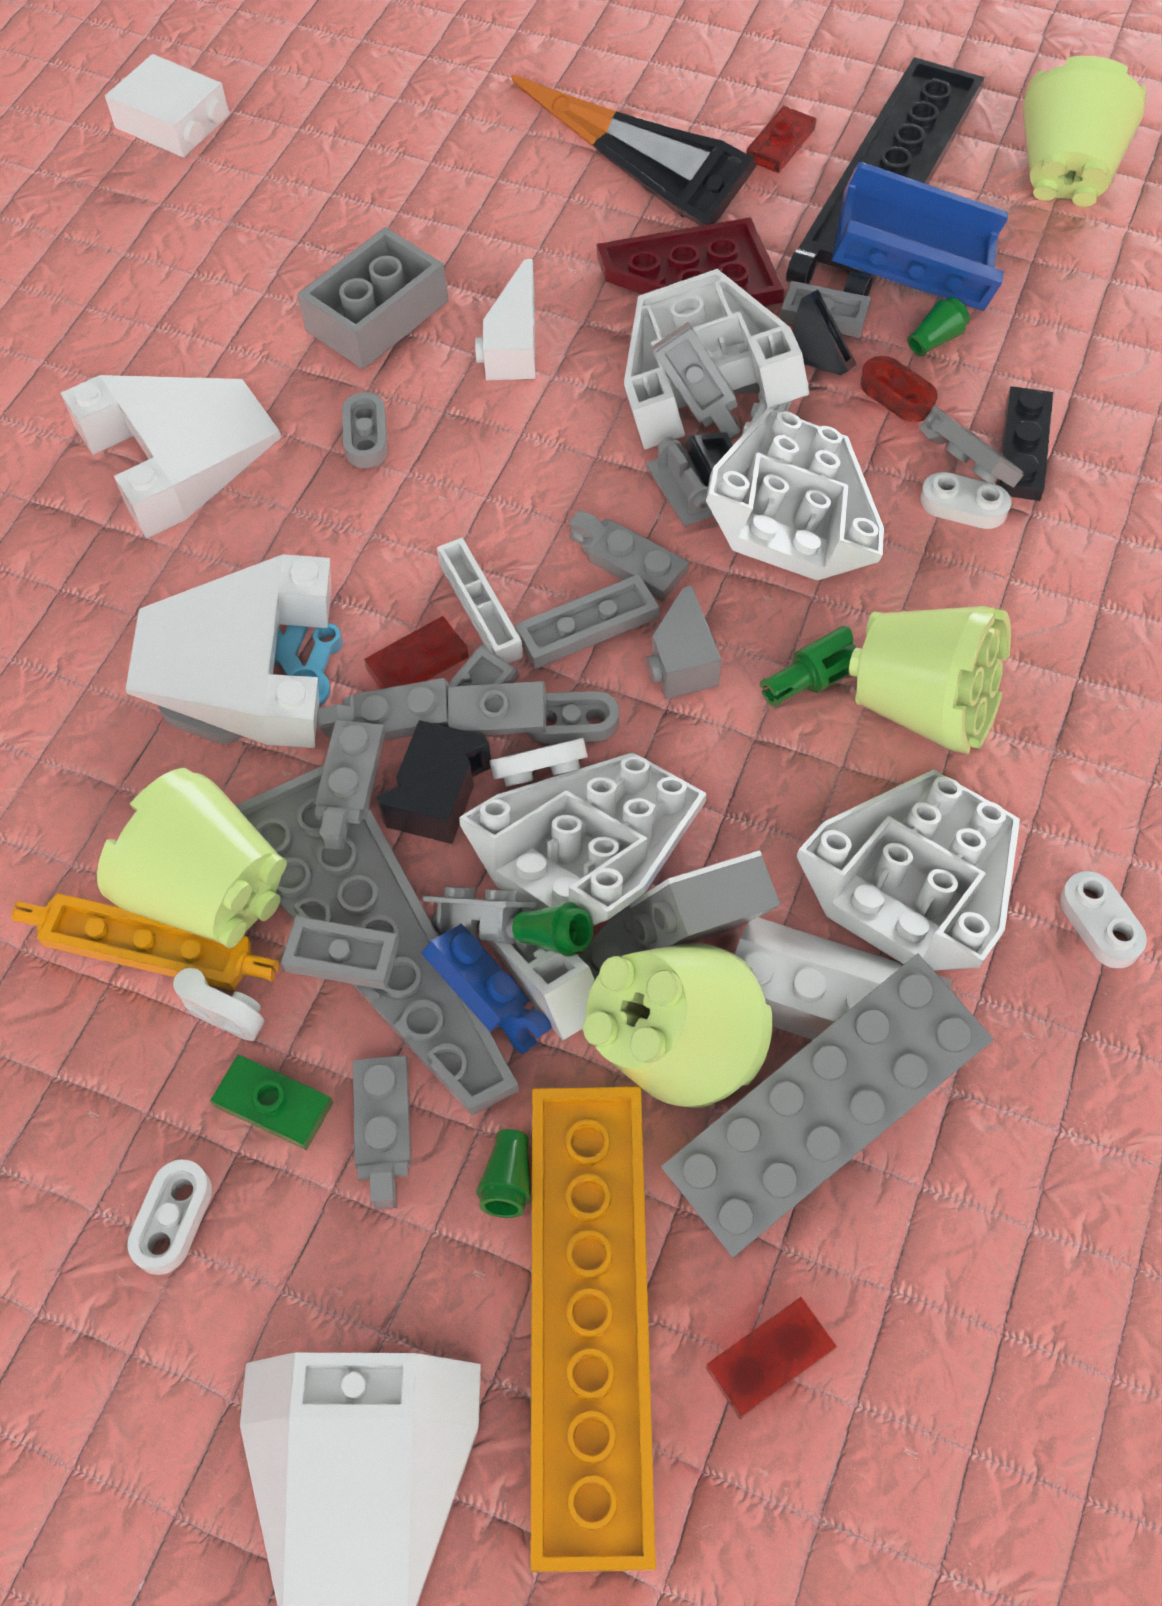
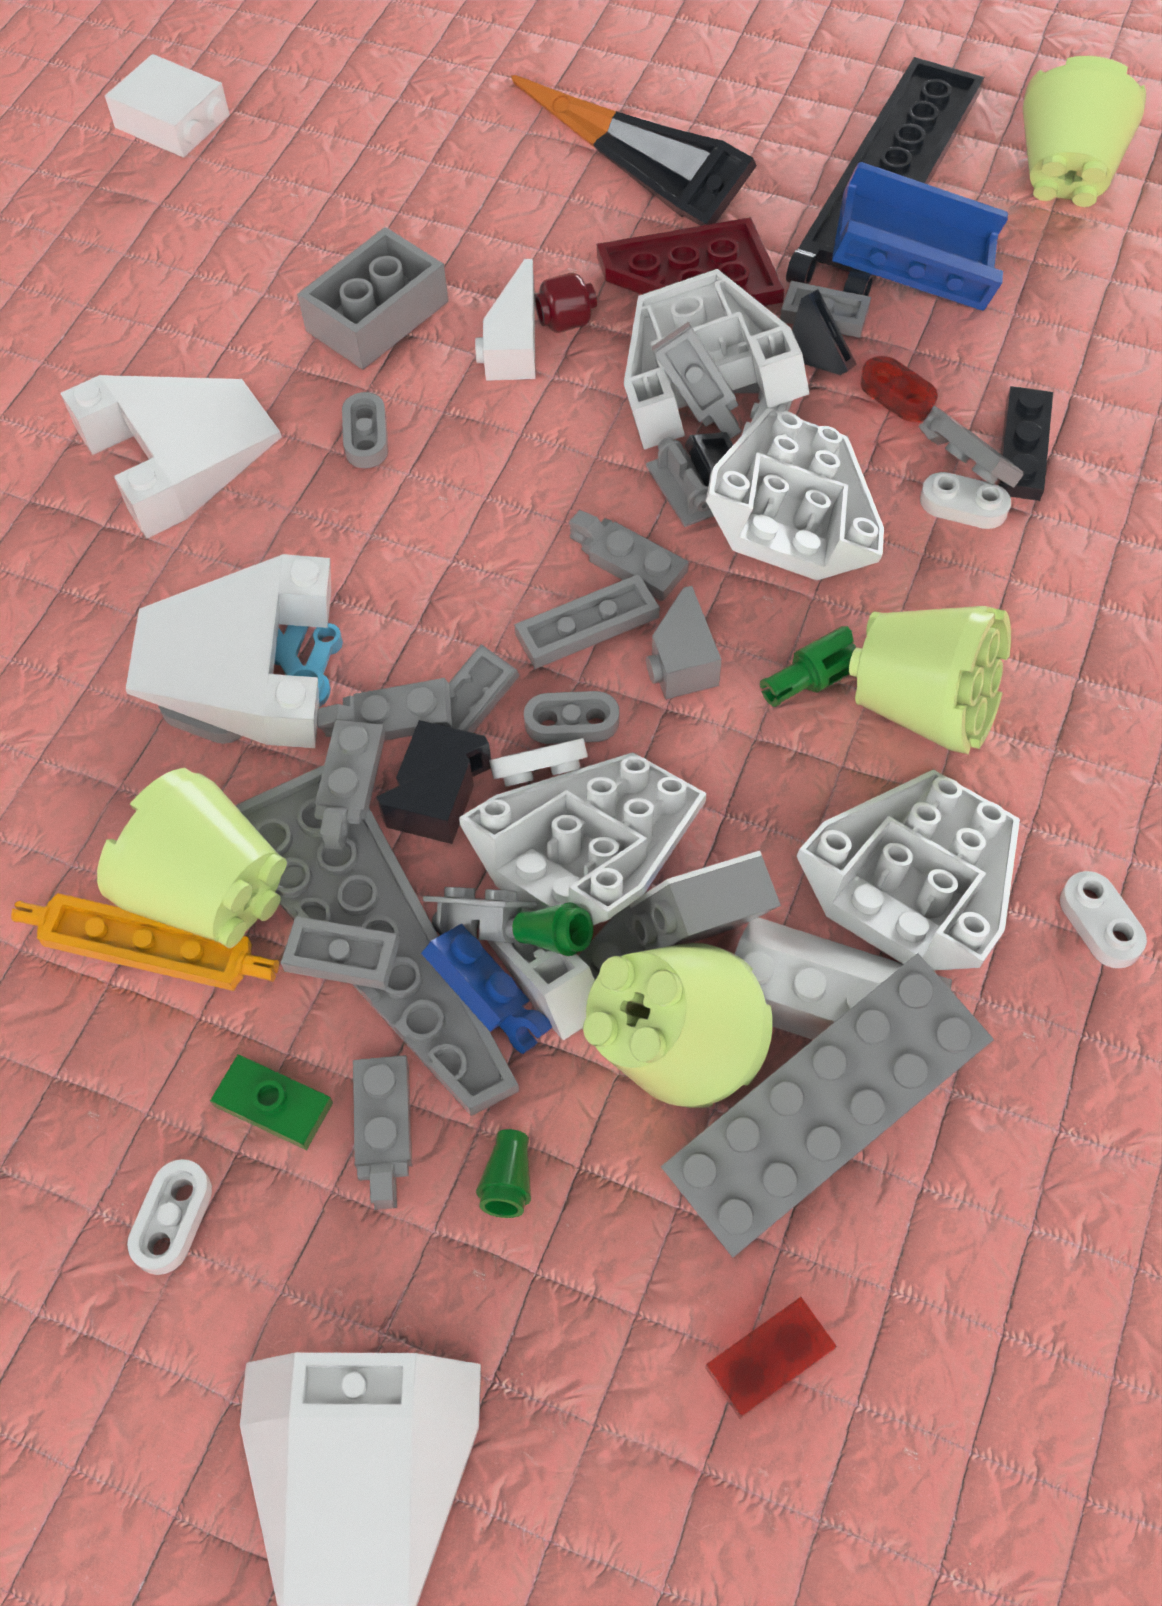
(233, 1013): white plate -> none
(417, 655): clear red plate -> none
(479, 601): white piece -> none
(498, 708): light grey plate -> none
(565, 302): none -> dark red head
(590, 1335): light orange plate -> none
(781, 138): clear red plate -> none
(940, 325): green cone -> none

